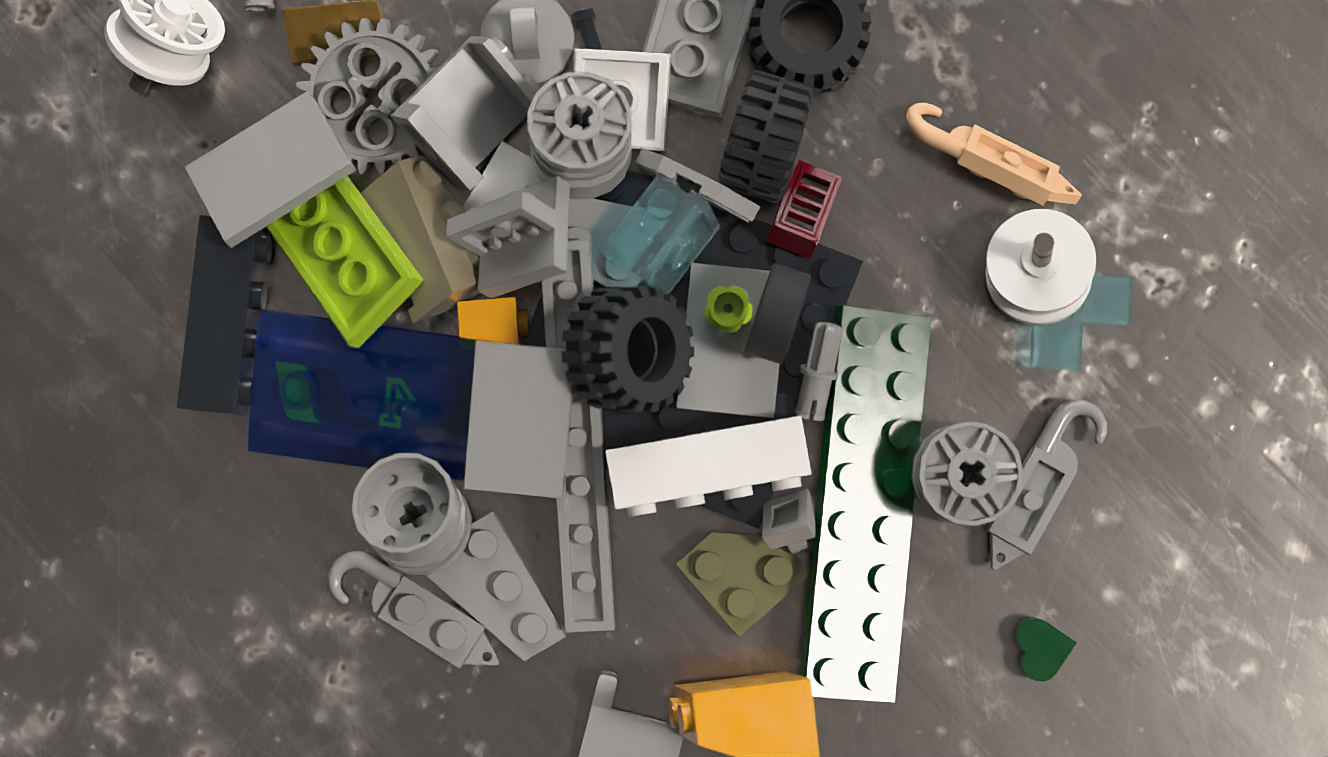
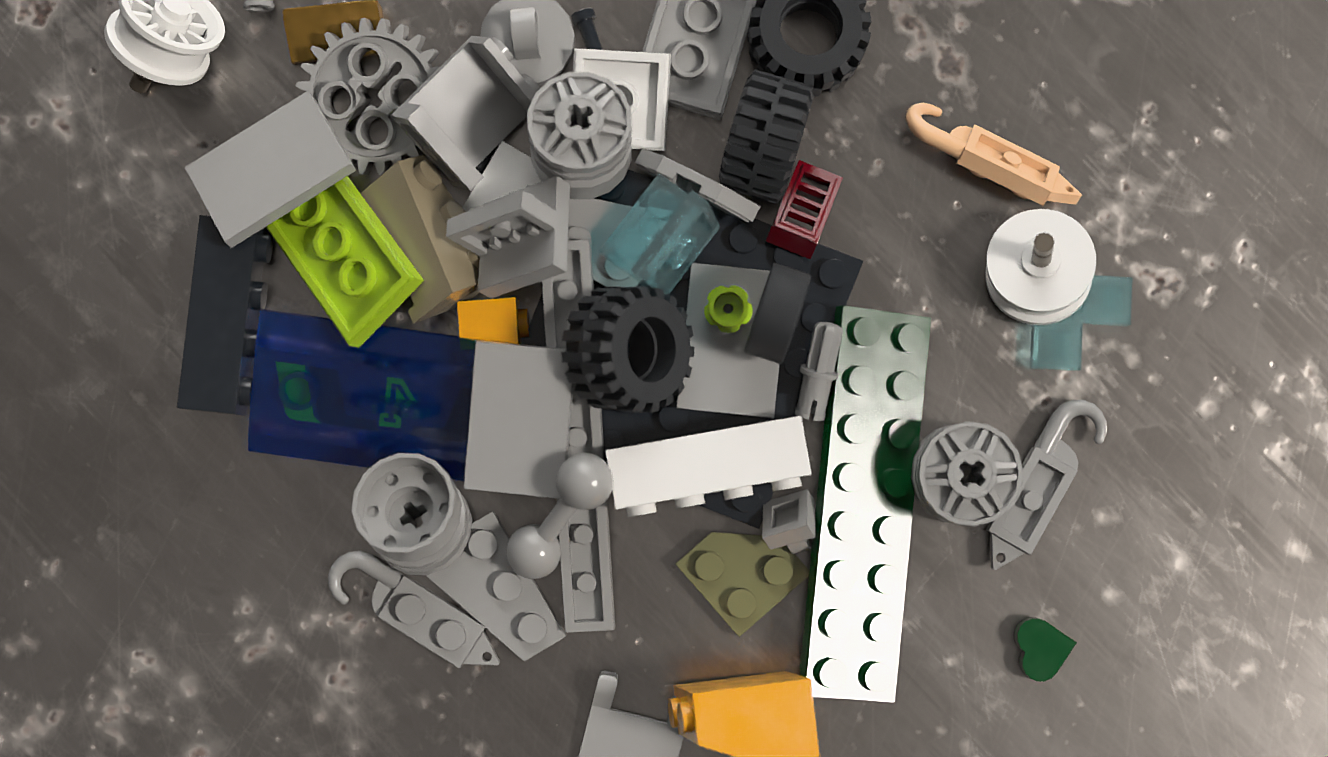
(583, 484): none -> light grey piece

